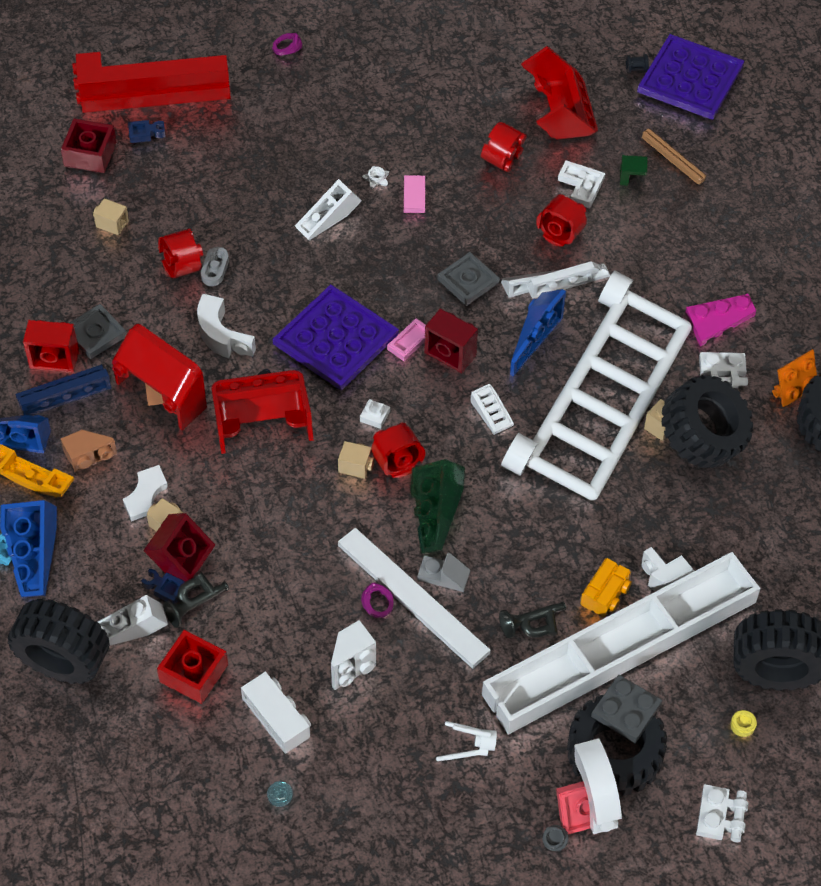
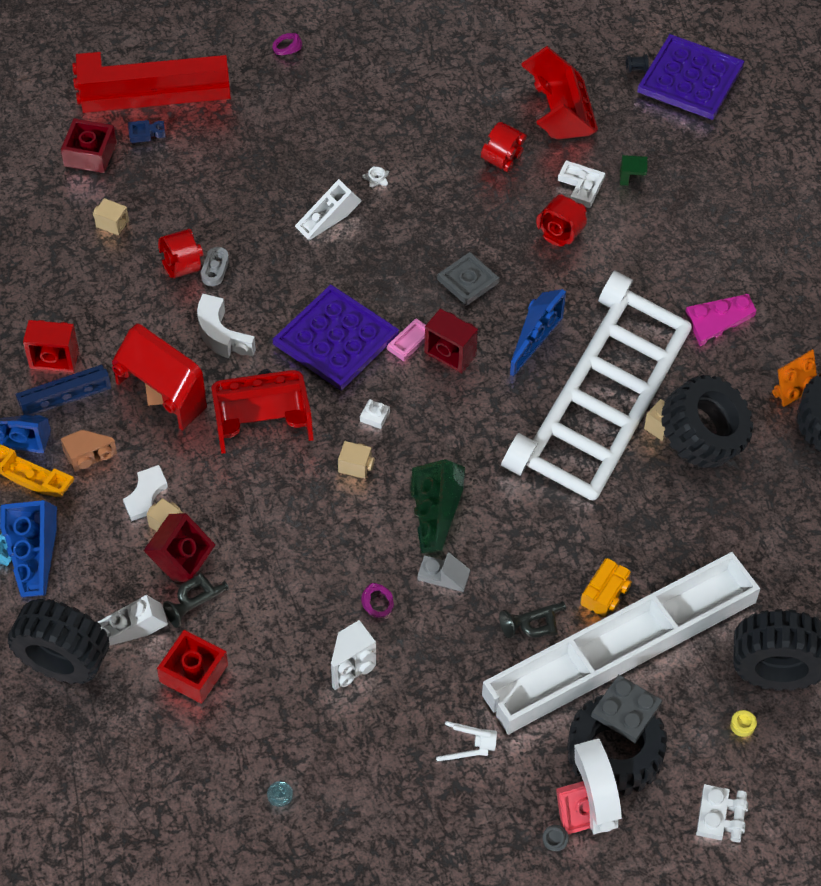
(97, 331): dark grey plate -> none
(164, 588): dark blue plate -> none
(276, 712): white brick -> none
(397, 450): red brick -> none
(414, 194): bright pink tile -> none
(414, 598): white tile -> none
(484, 397): white slope -> none
(554, 280): white wedge -> none
(661, 573): white brick -> none
(674, 156): medium nougat axle -> none
(724, 364): white plate -> none

